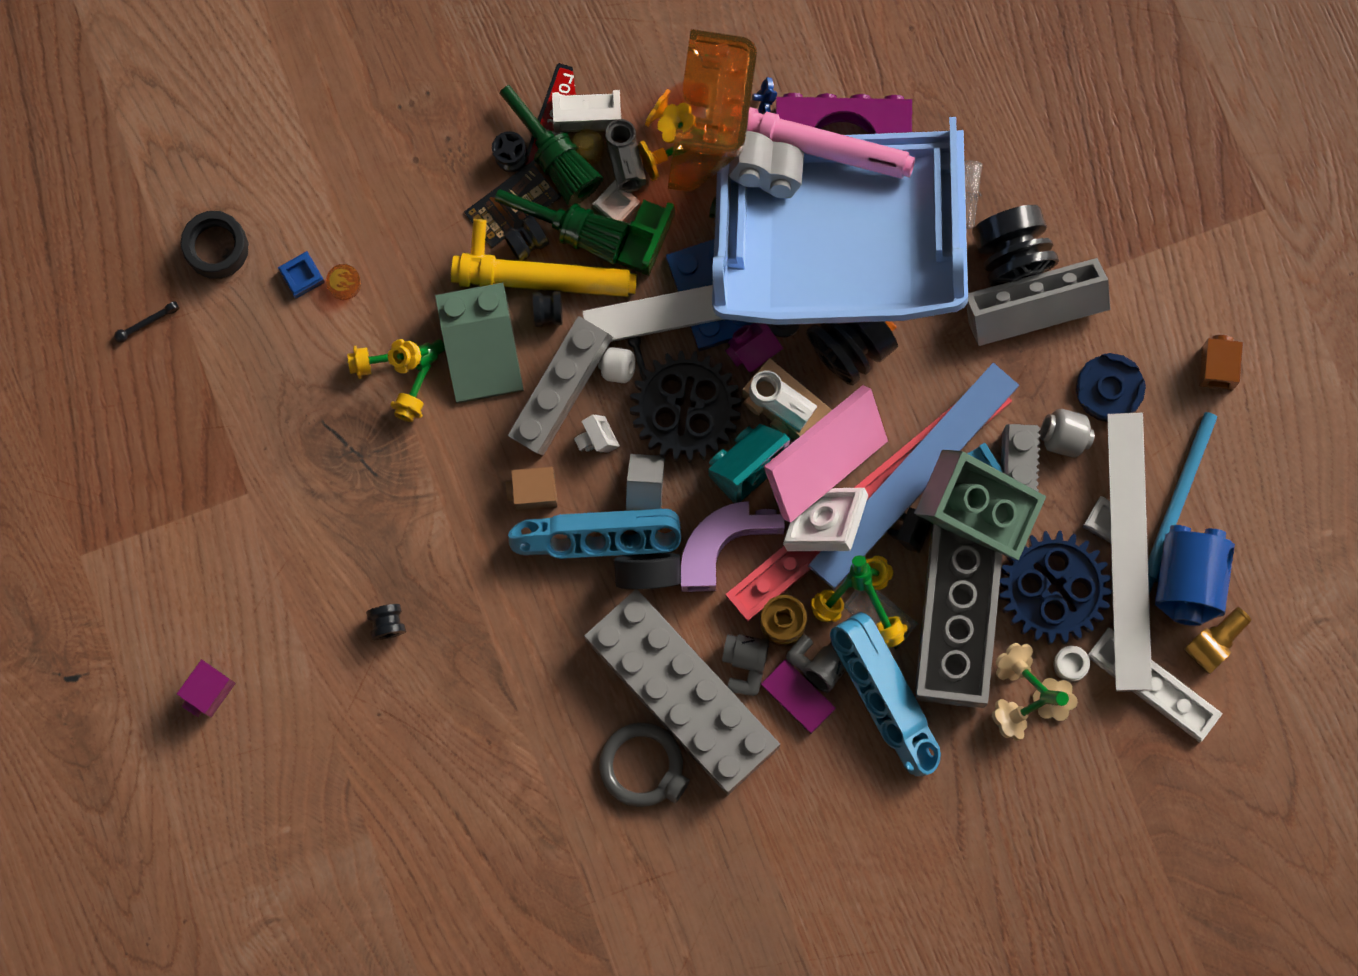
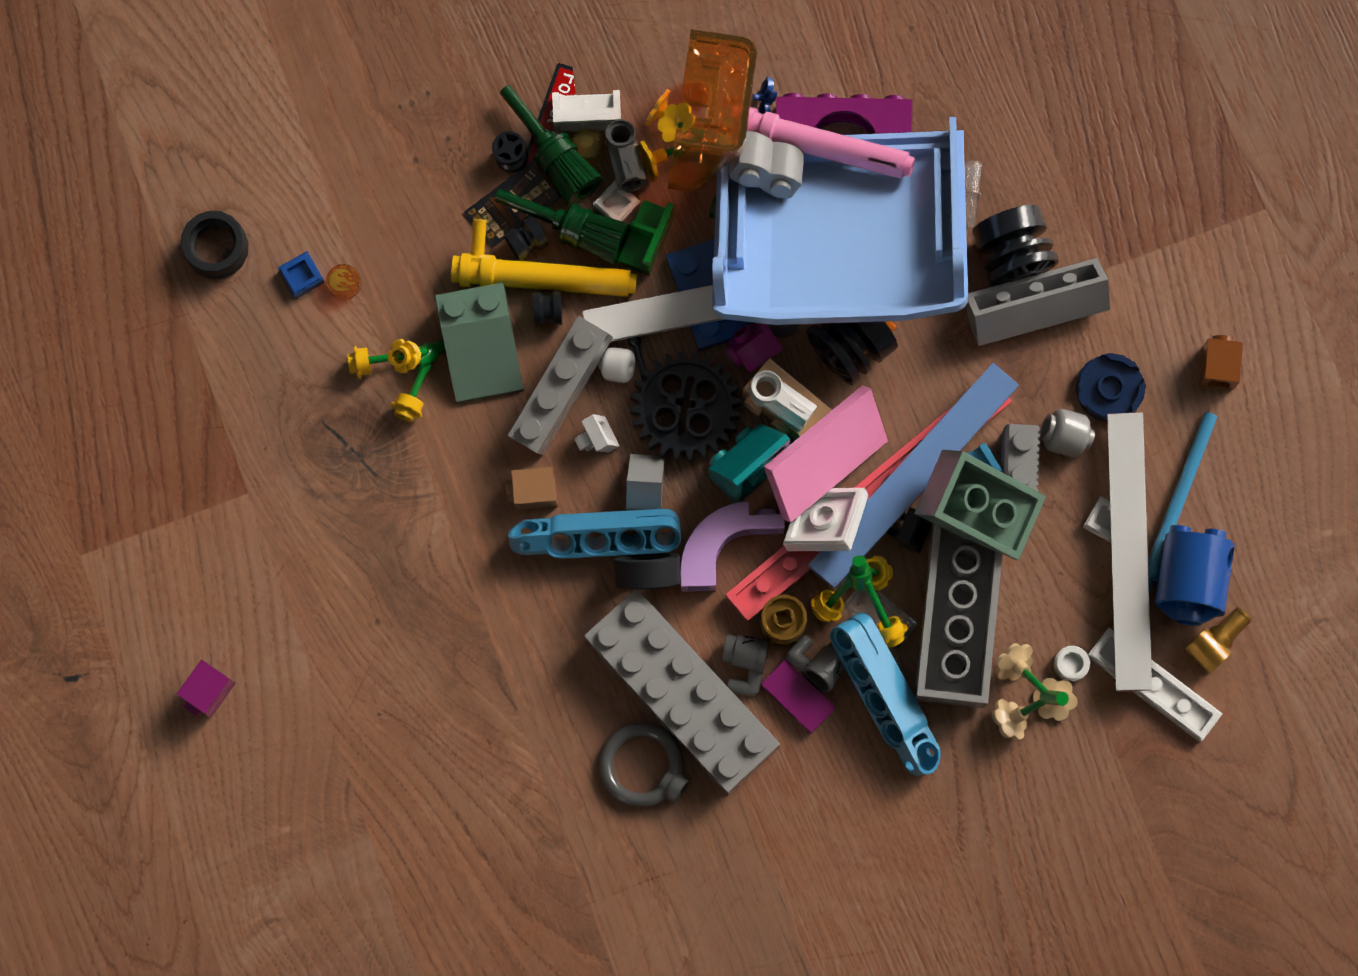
(121, 335): black hinge -> none
(386, 621): black wheel -> none
(1079, 567): dark blue gear -> none

